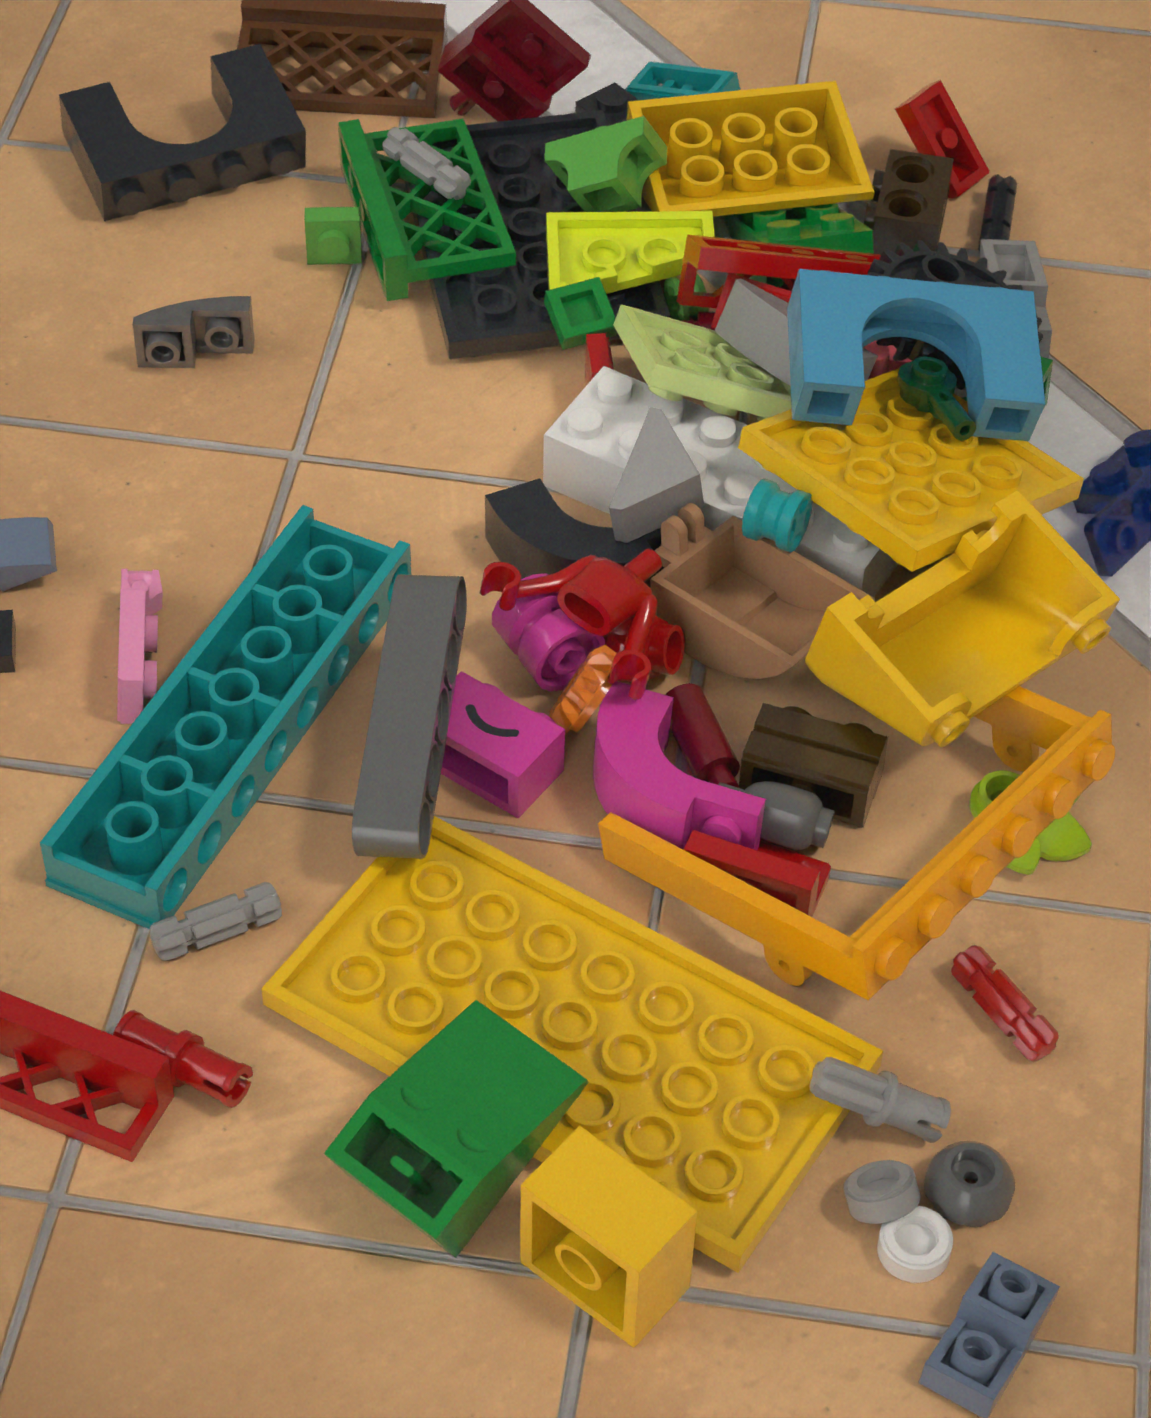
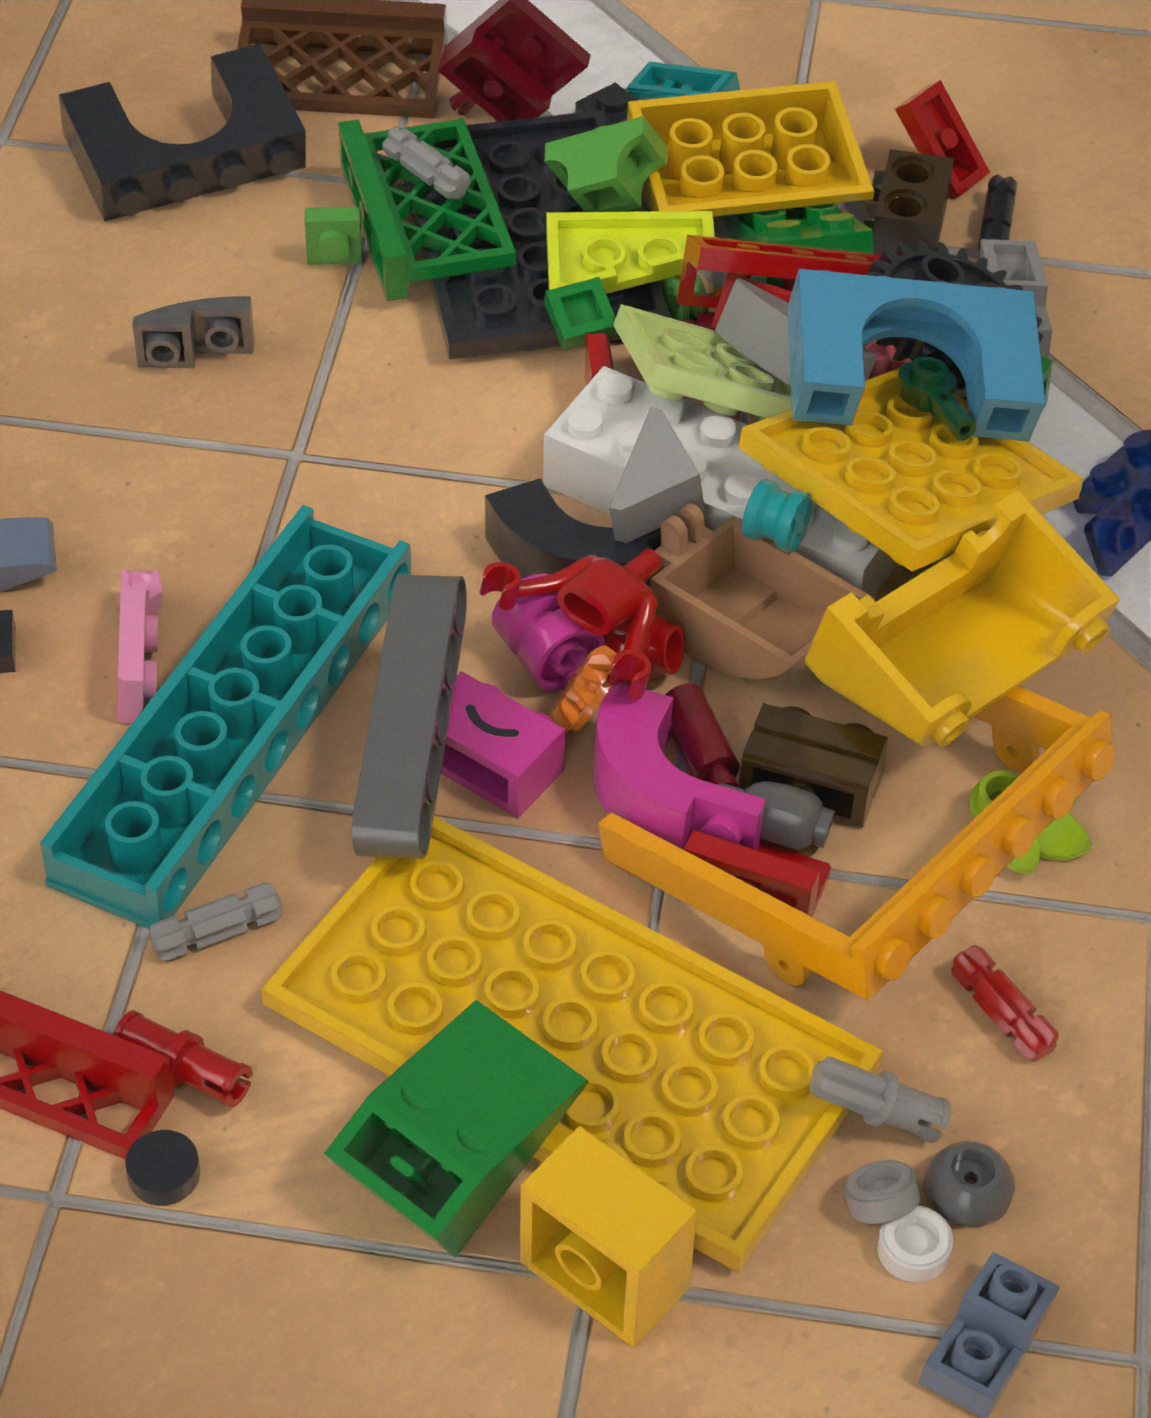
(162, 1167): none -> black tile

